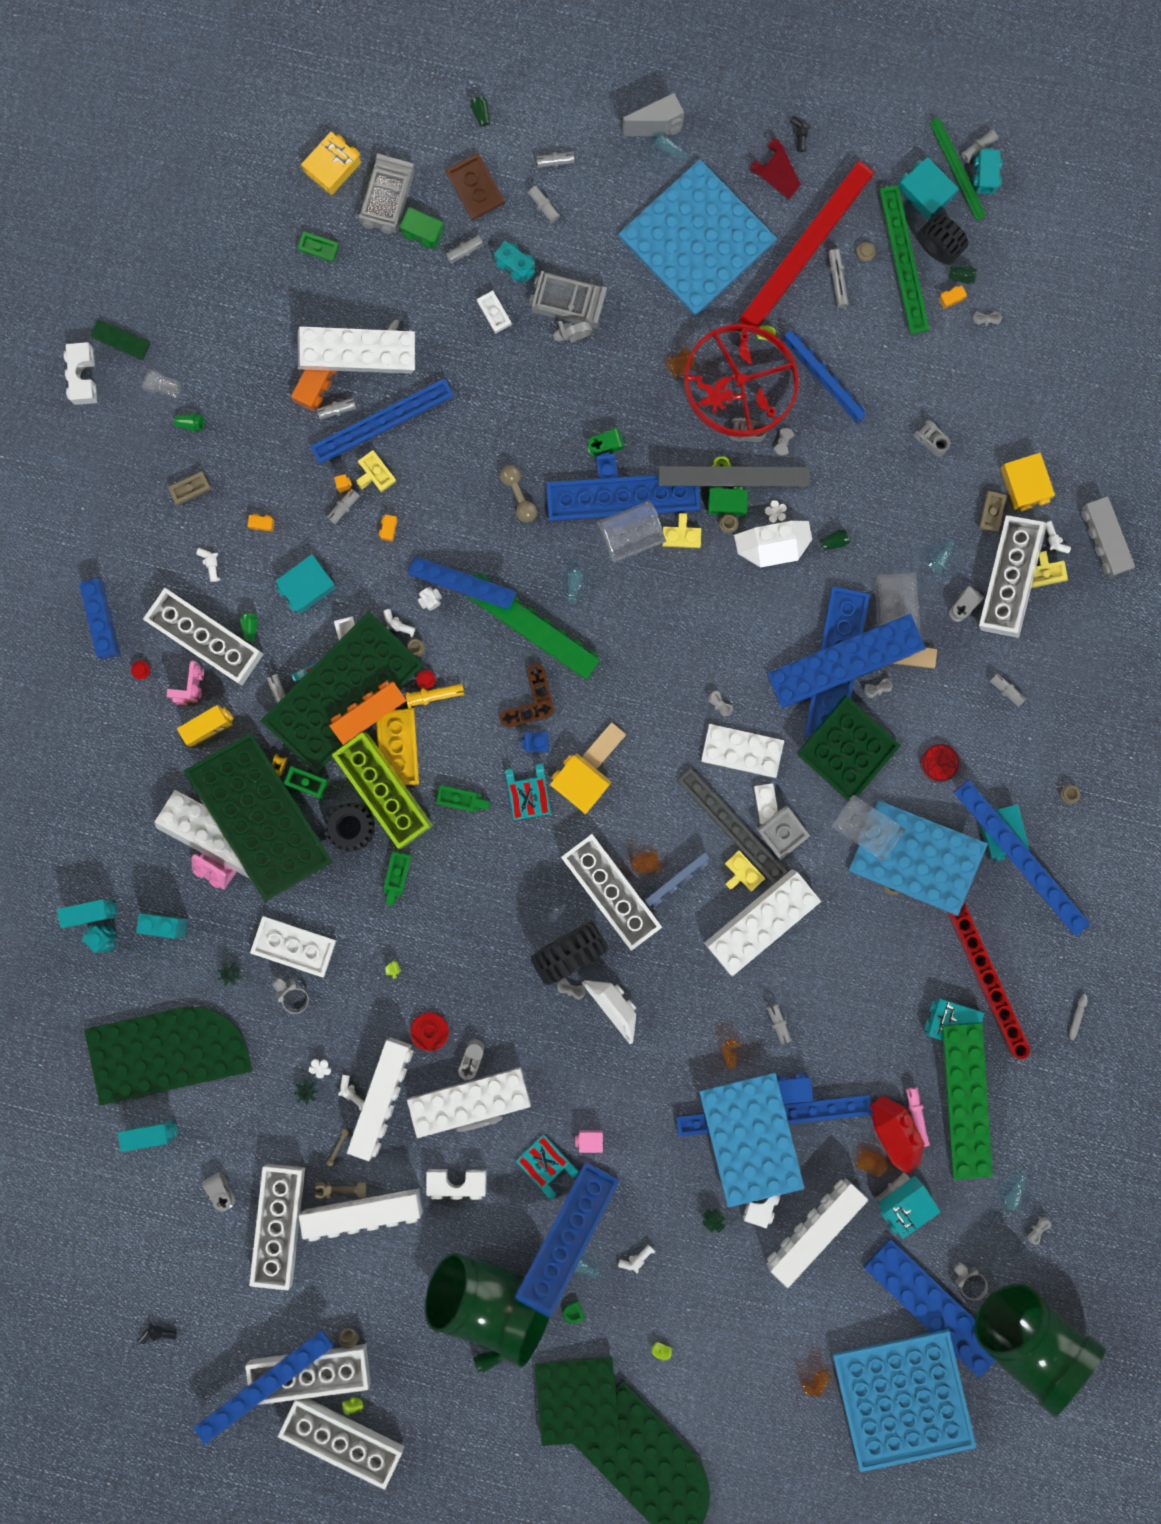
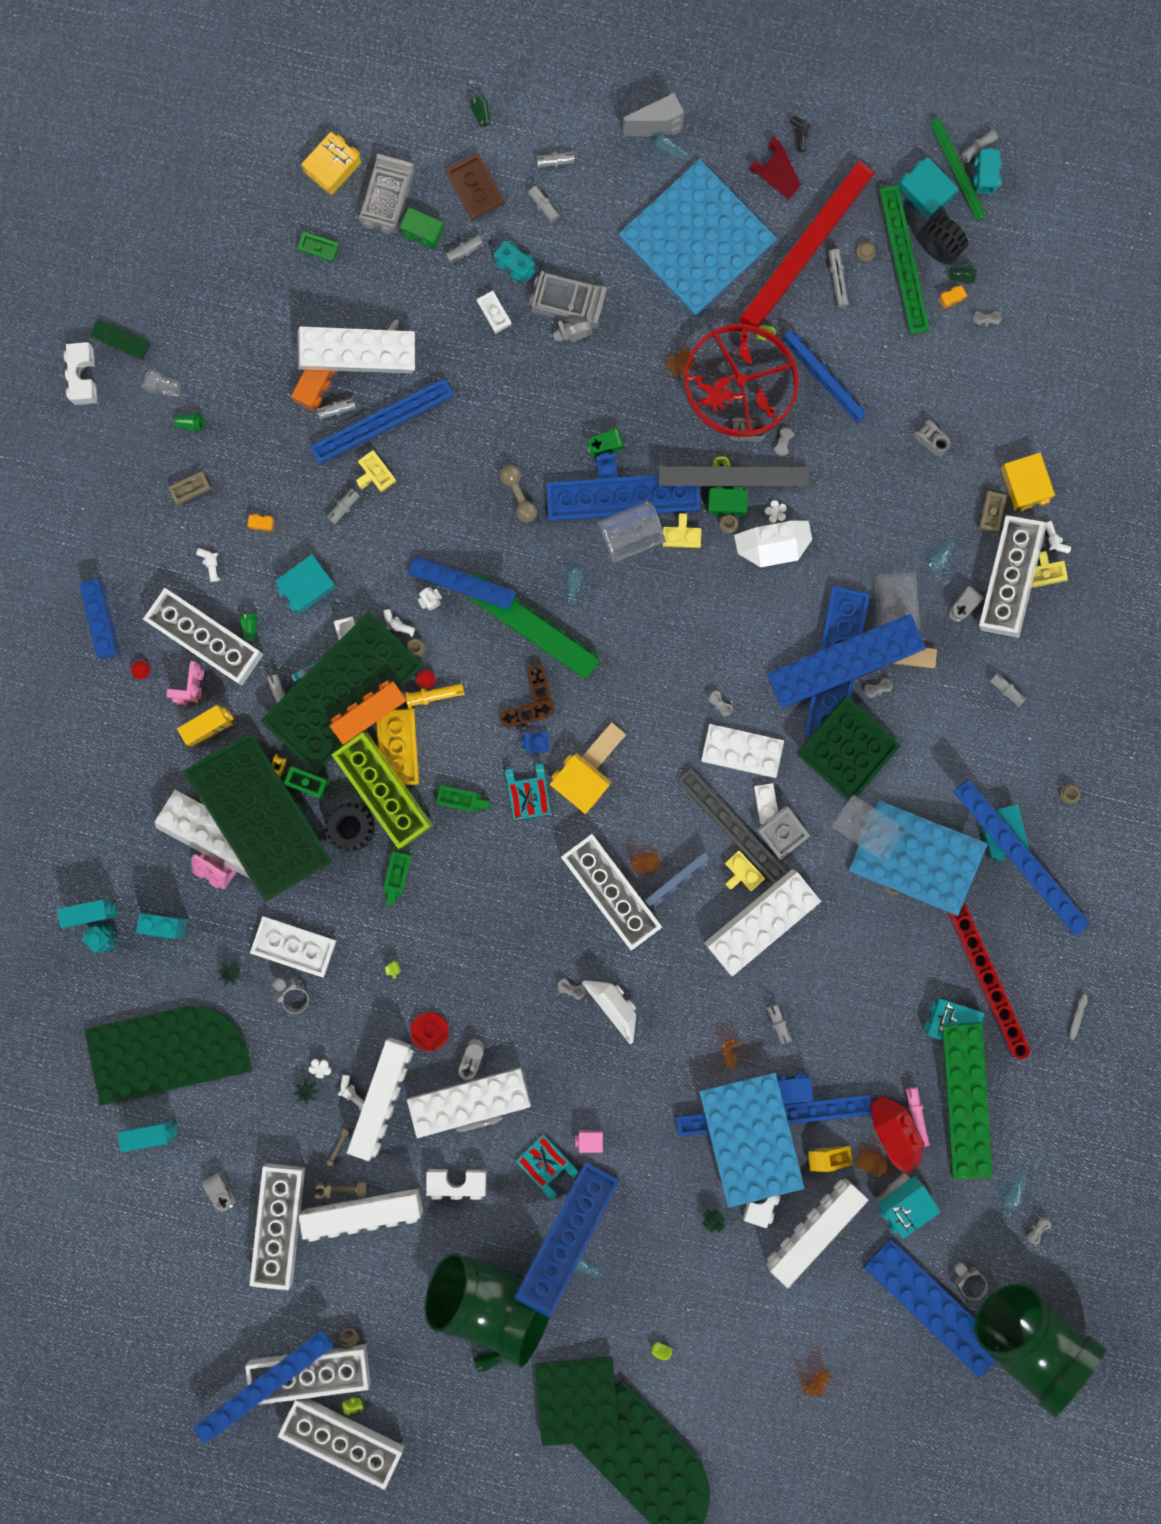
(156, 1332): black piece -> none
(343, 483): light orange piece -> none
(388, 528): light orange piece -> none
(569, 953): black tyre -> none
(573, 1312): green tile -> none
(637, 1260): white piece -> none
(830, 1158): none -> yellow slope
(835, 540): dark green cone -> none
(904, 1400): dark azure plate -> none
(940, 762): tile -> none
(1107, 537): light grey brick -> none

